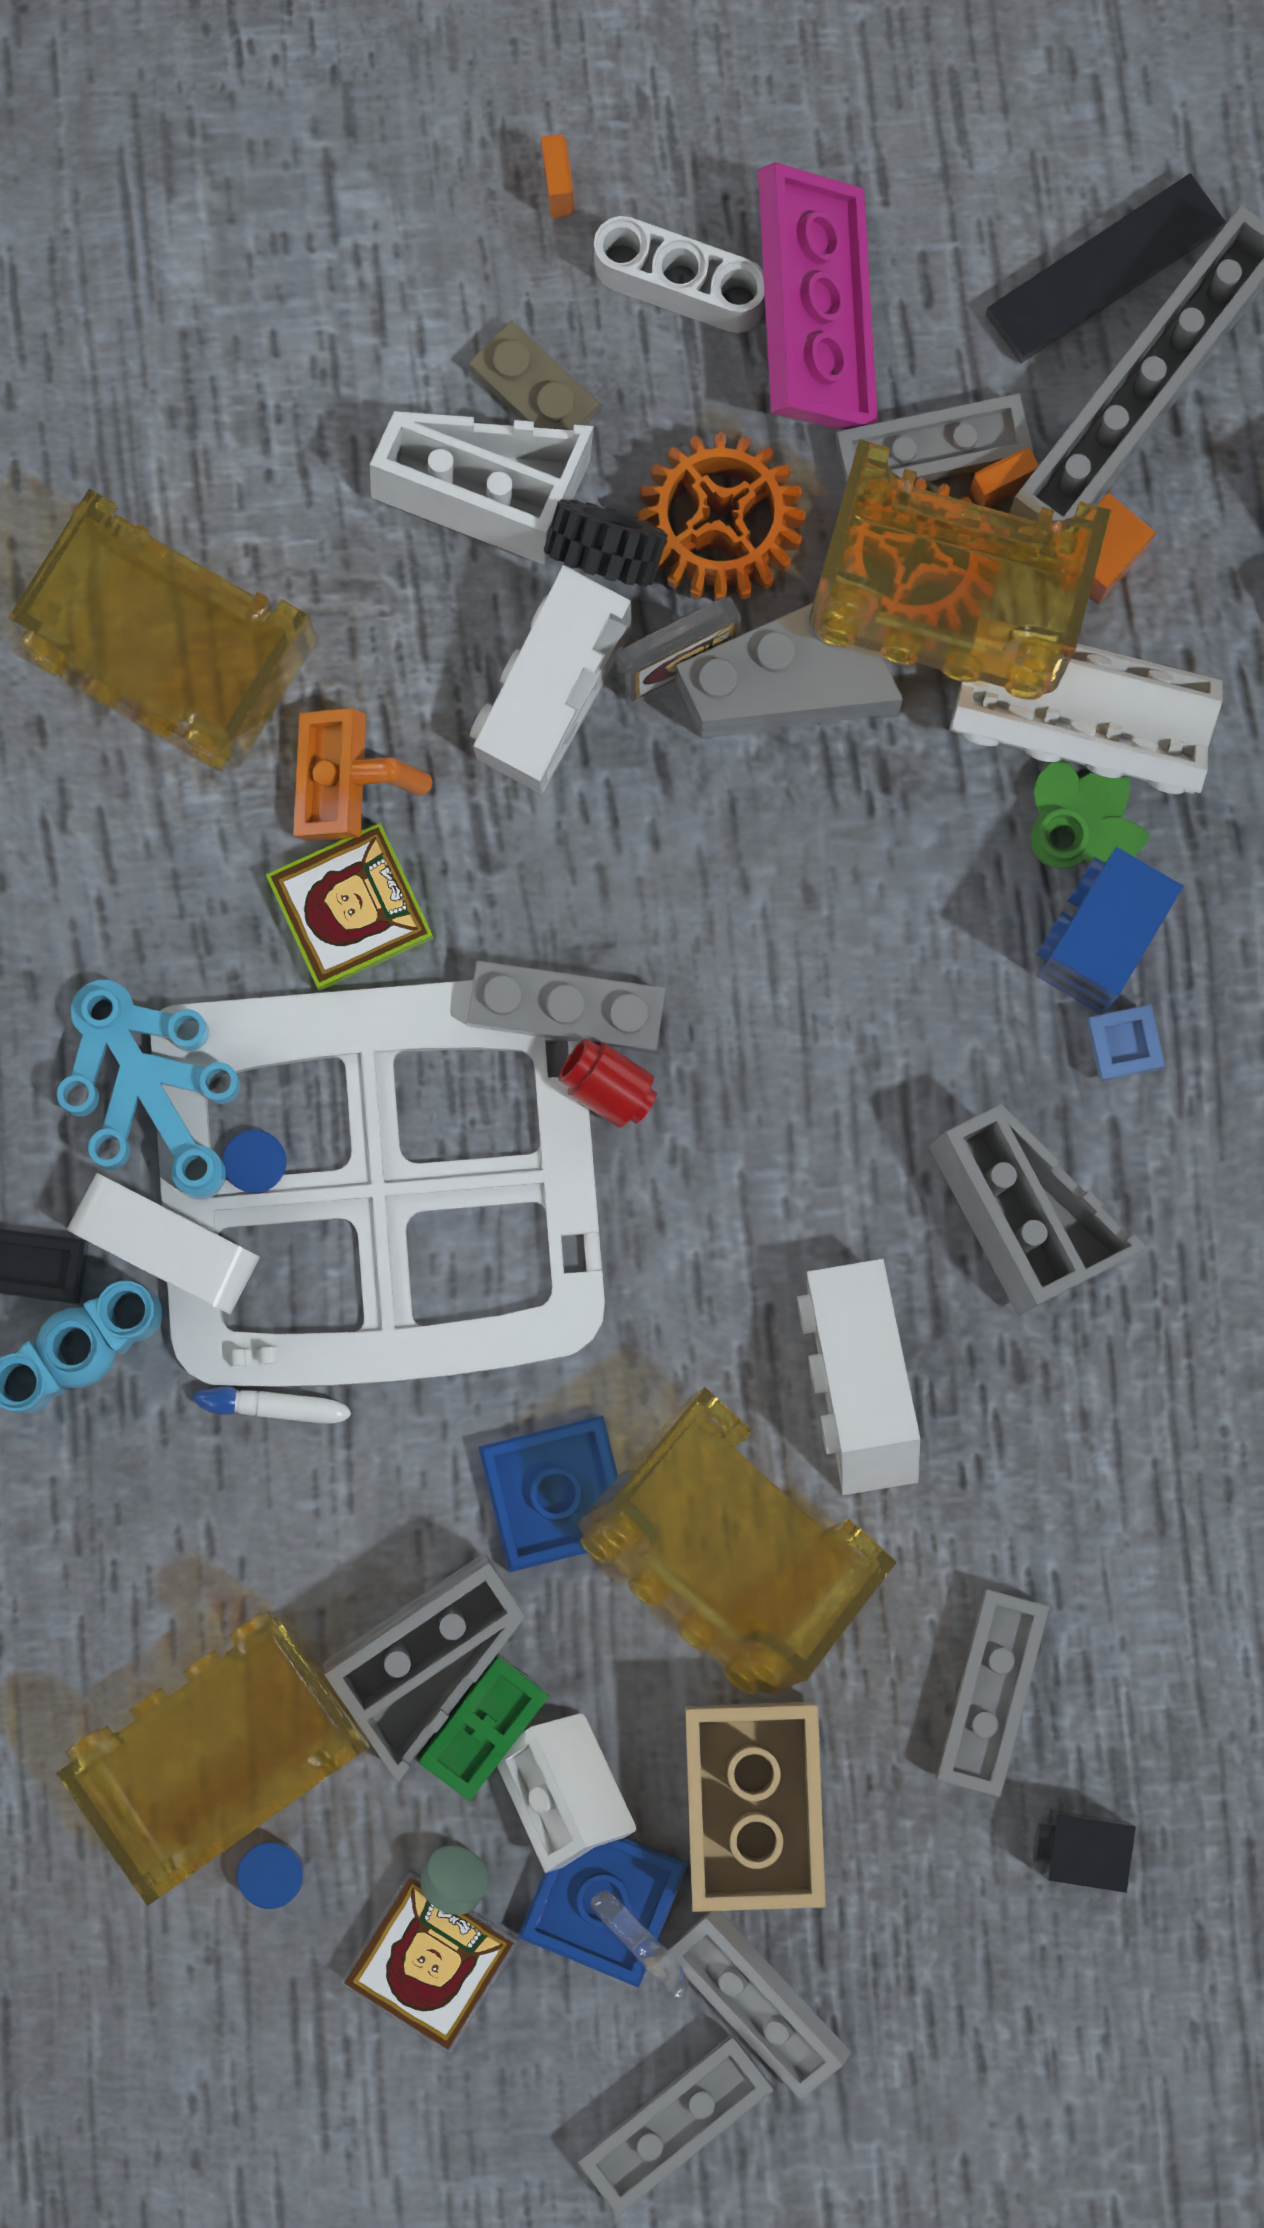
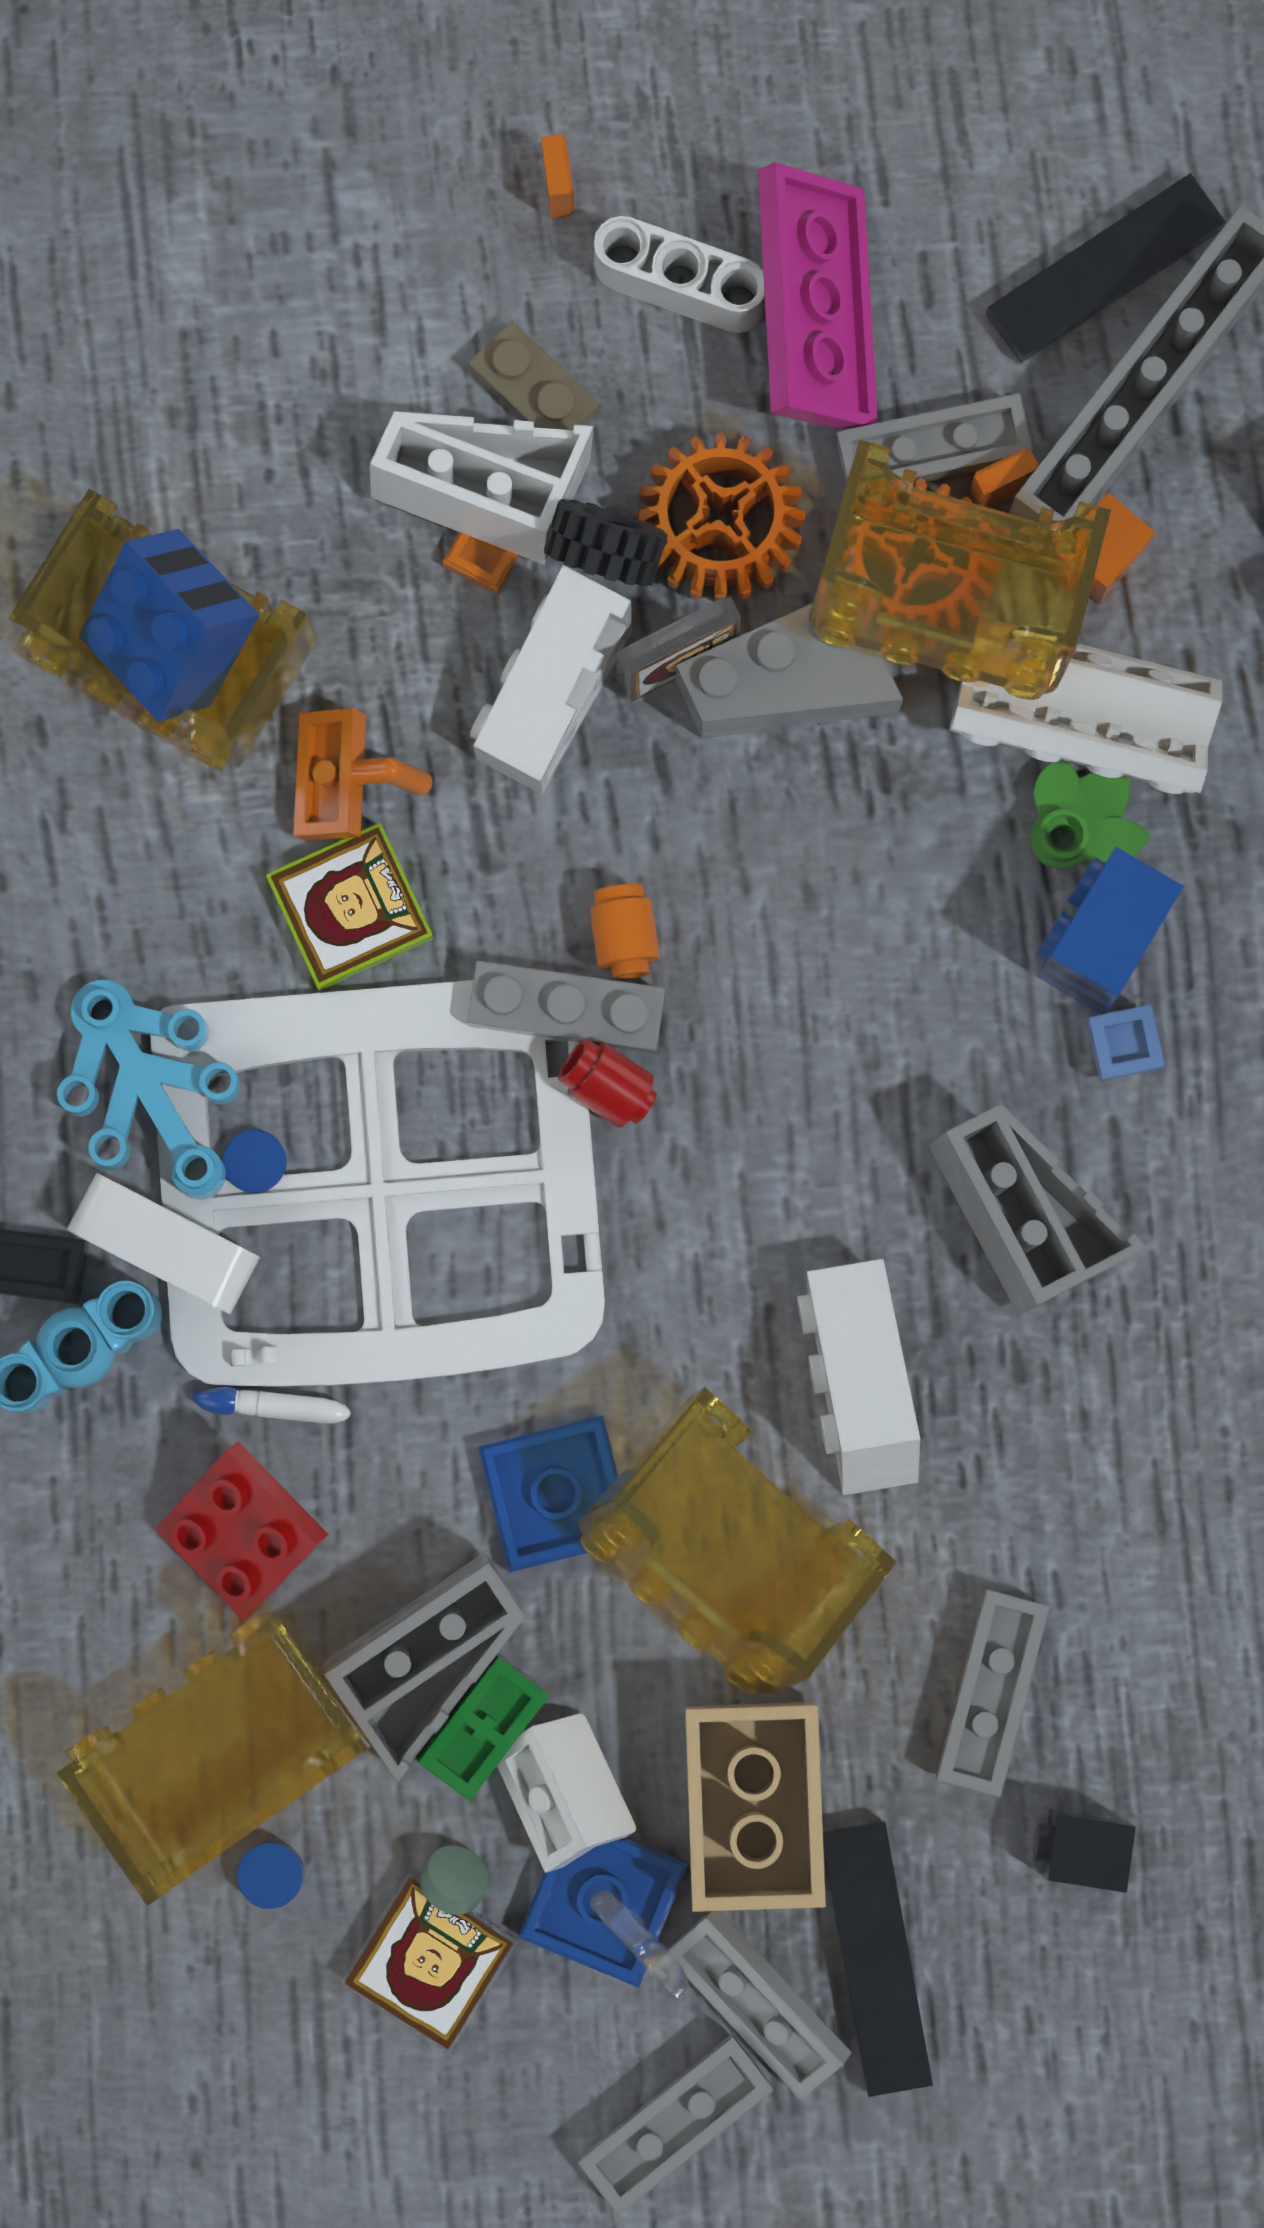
(168, 624): none -> blue brick
(241, 1531): none -> red plate
(480, 562): none -> orange tile
(624, 931): none -> orange brick
(876, 1959): none -> black tile

